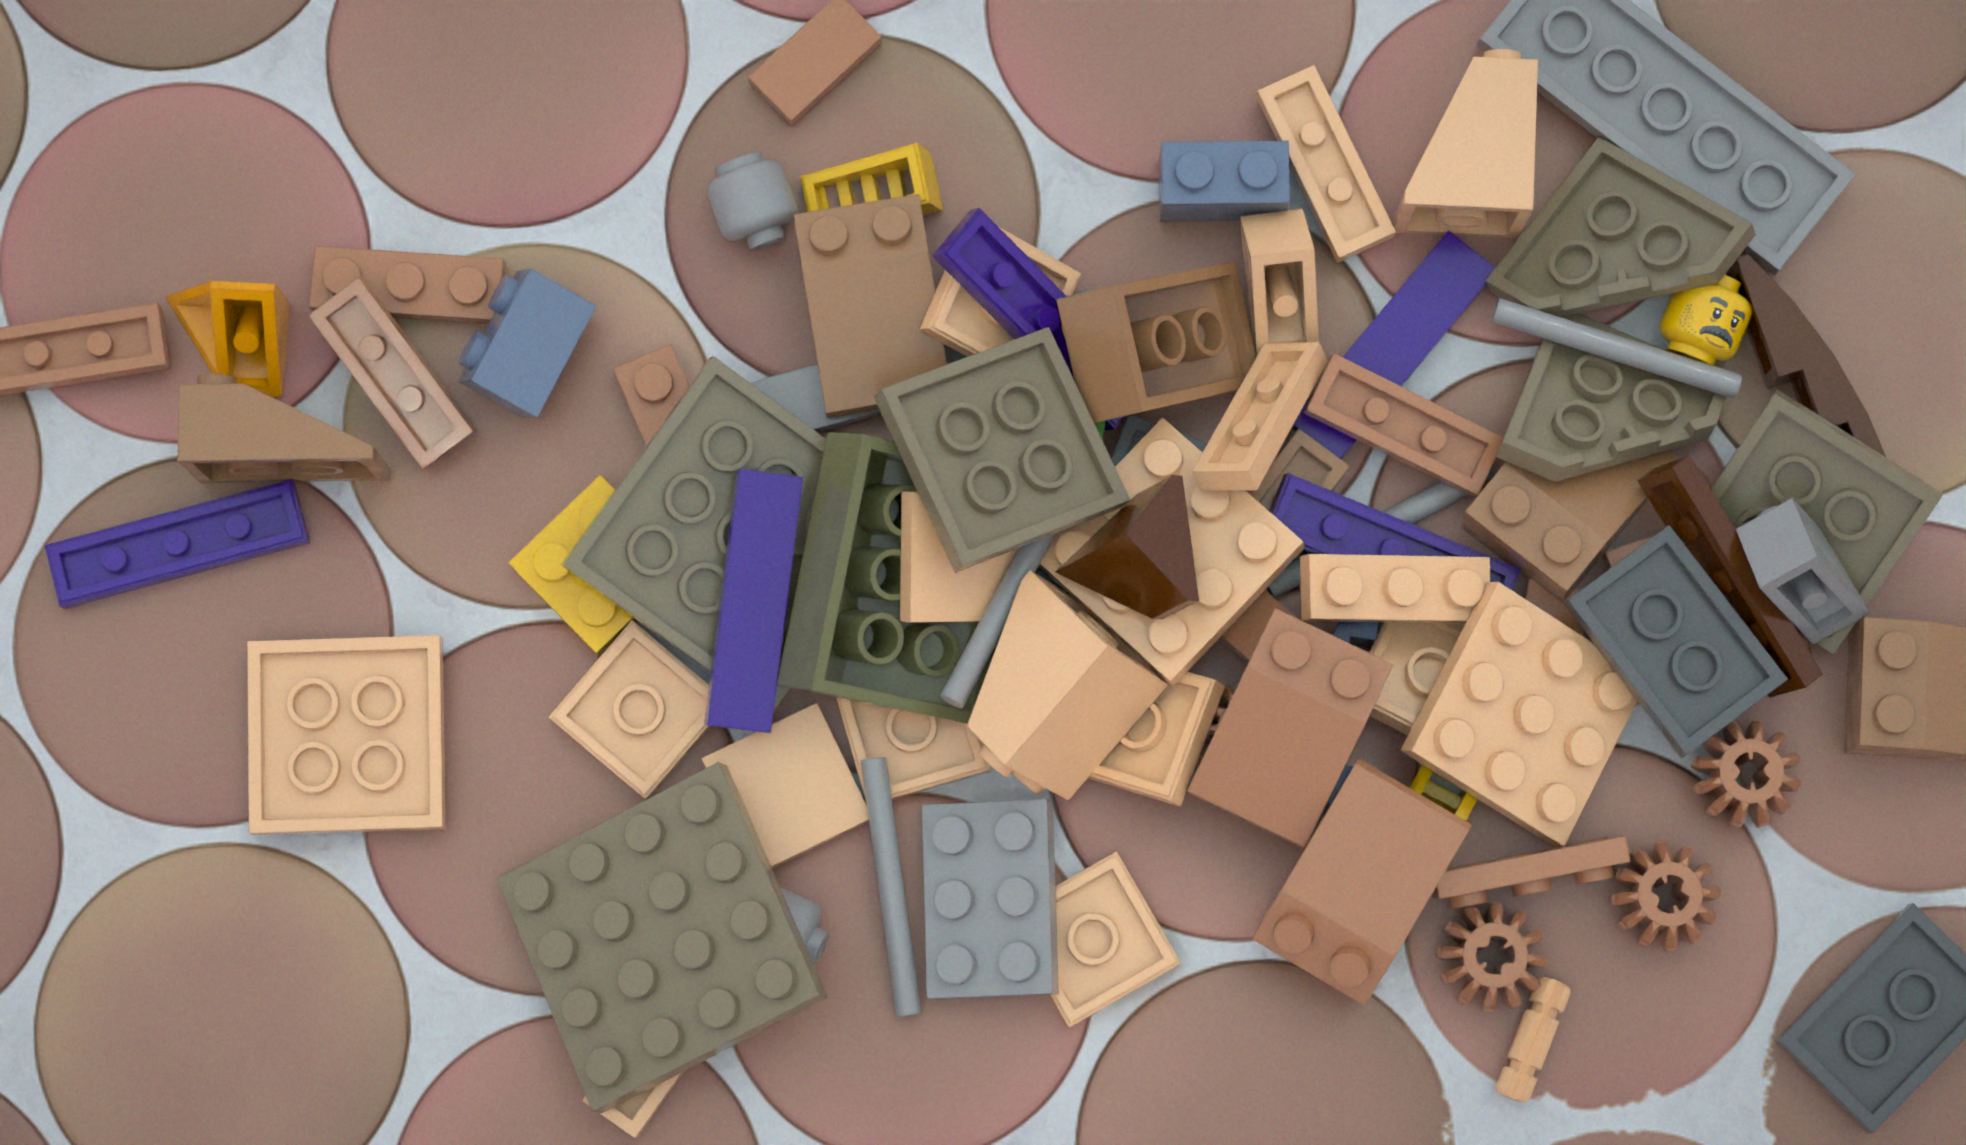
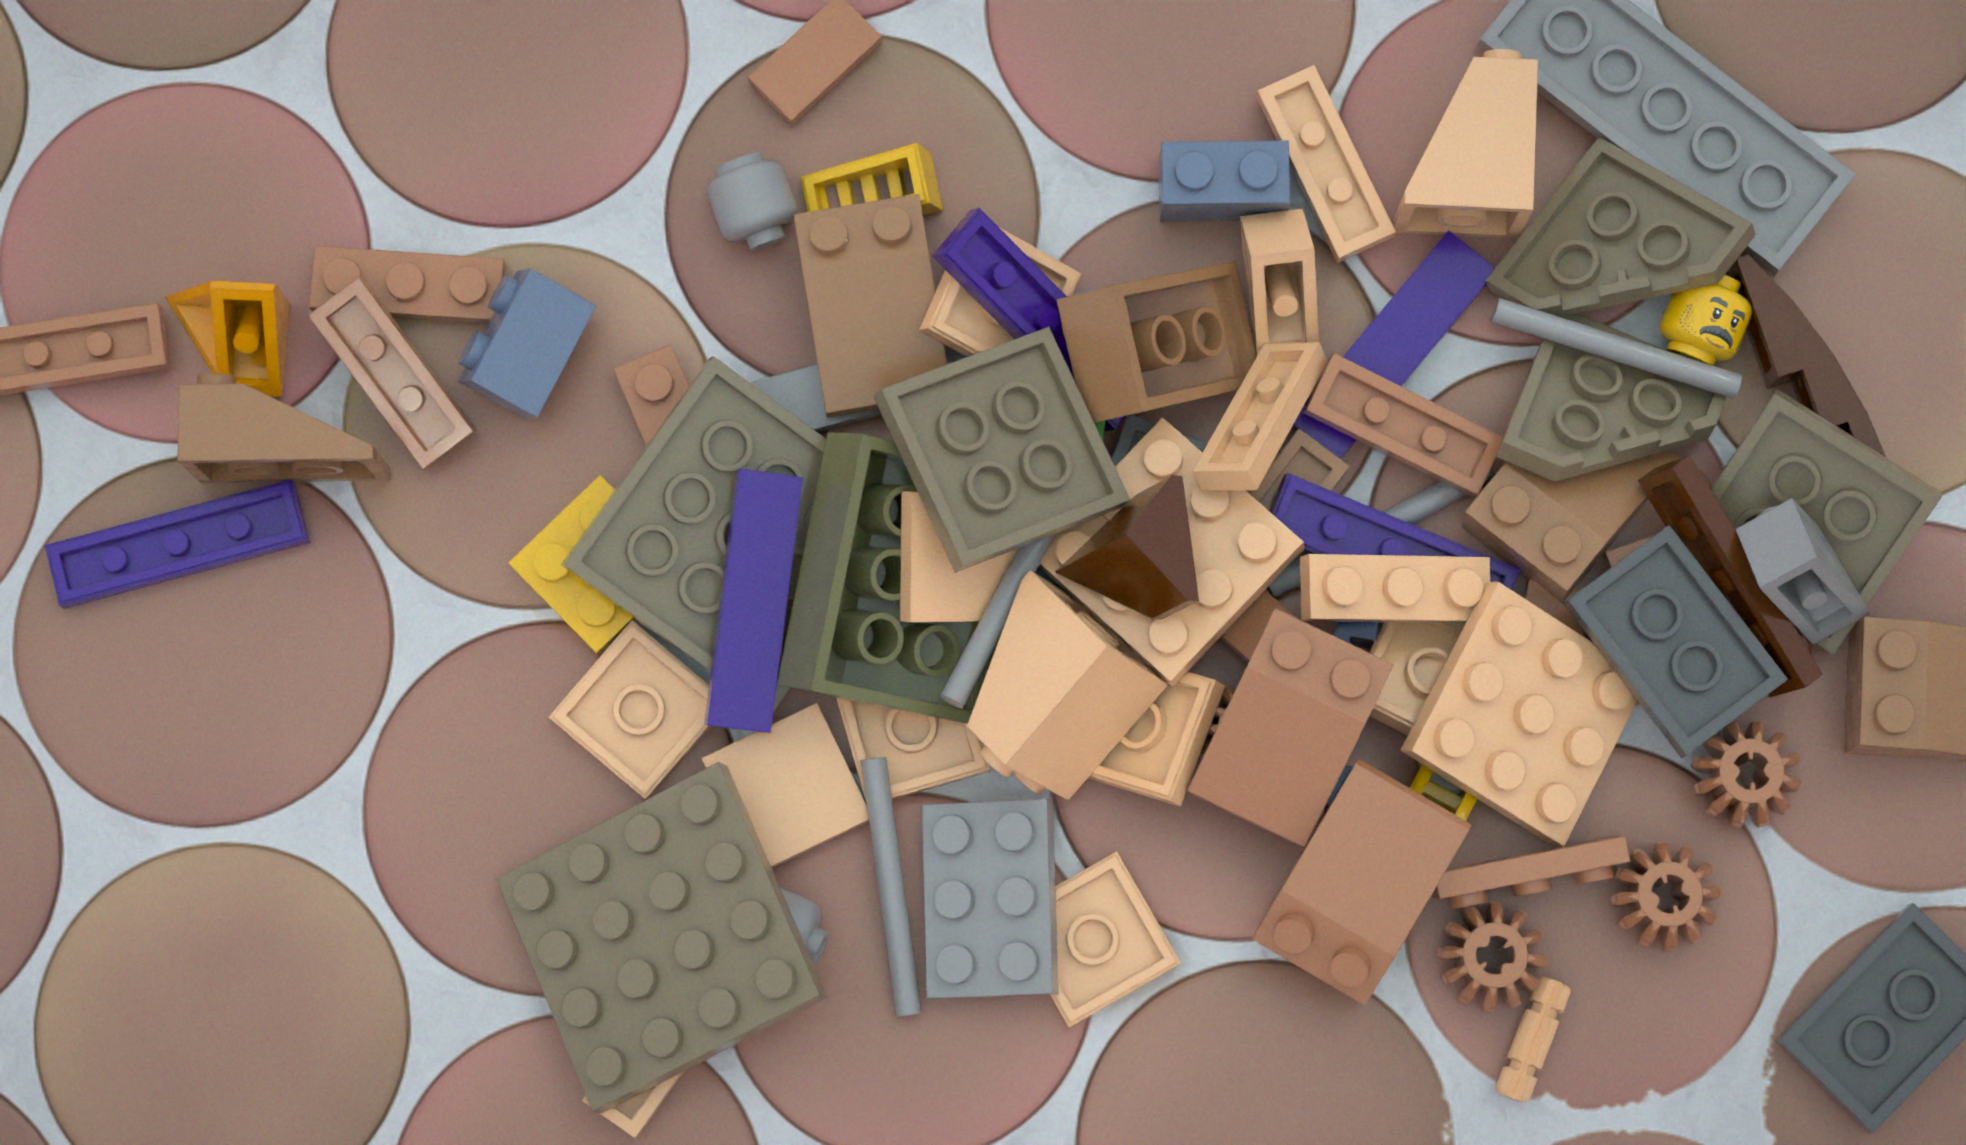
(346, 735): light nougat plate -> none

